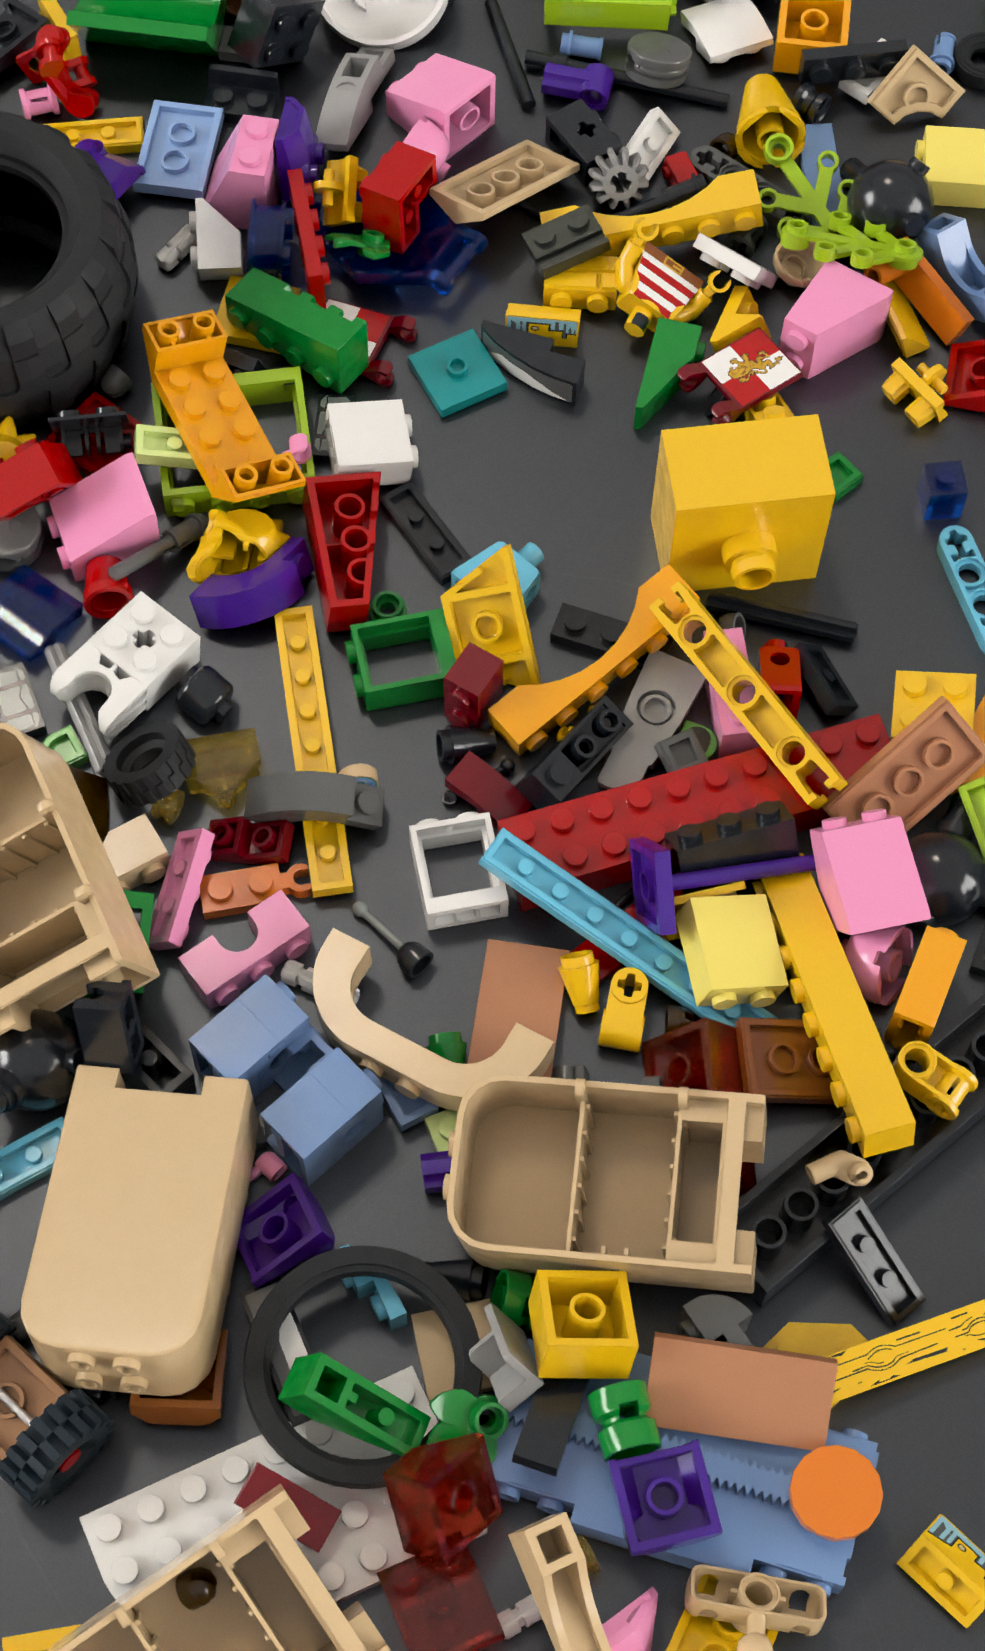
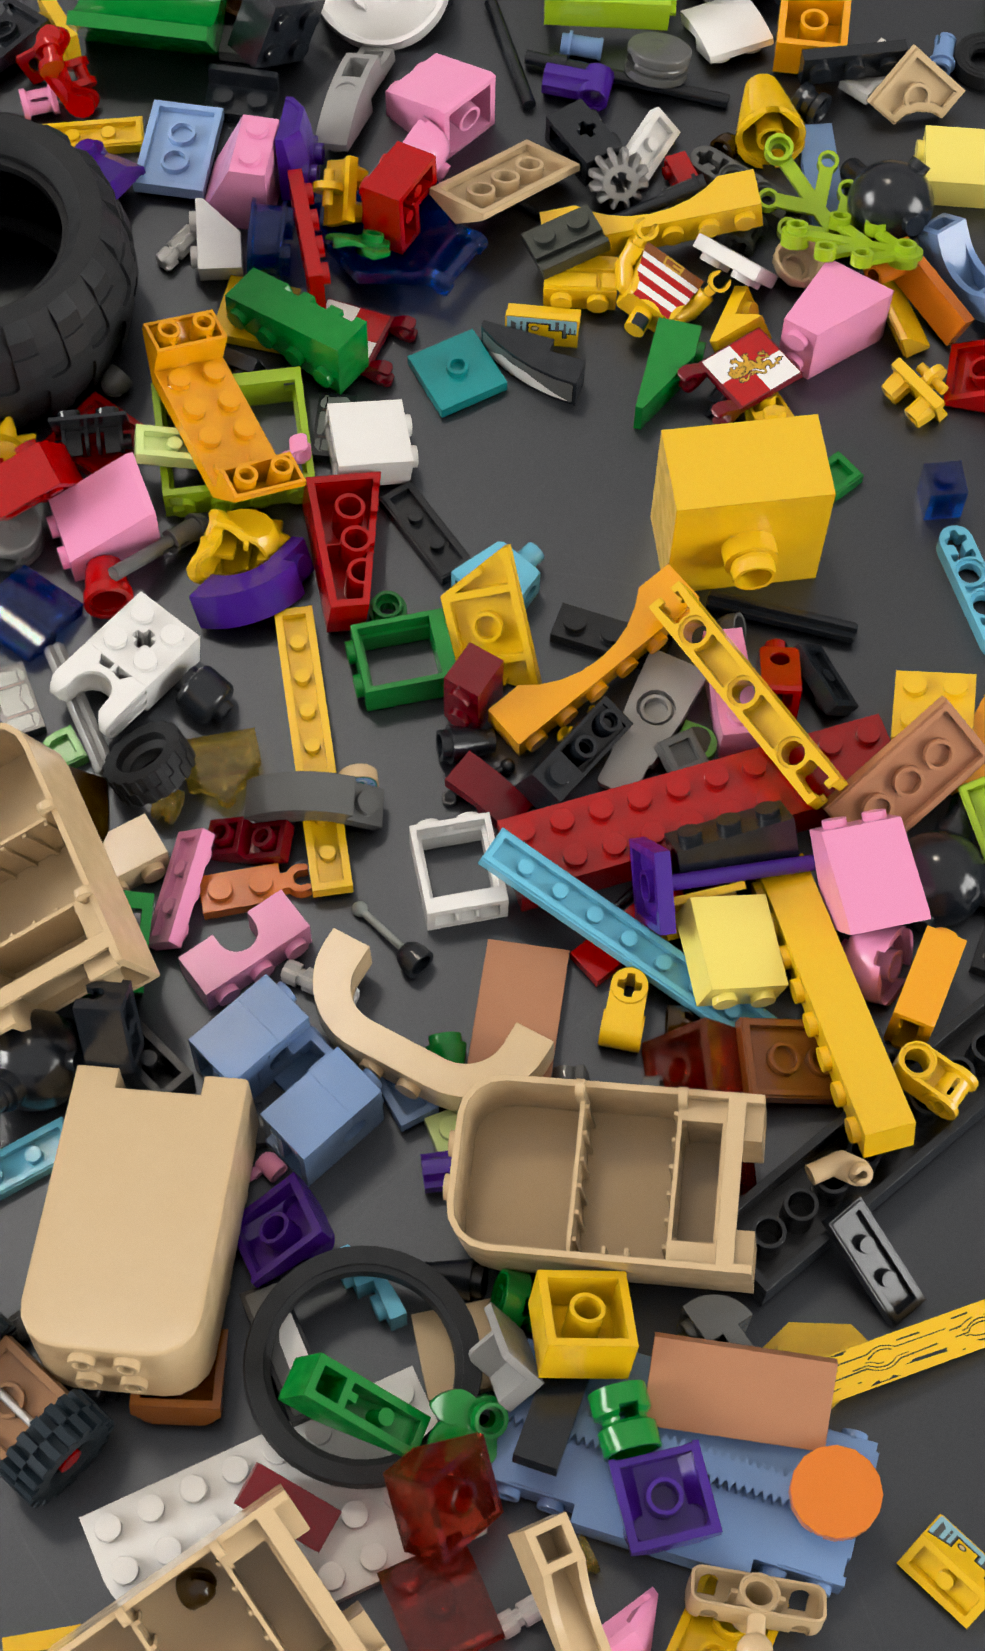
(581, 980): yellow cone -> none

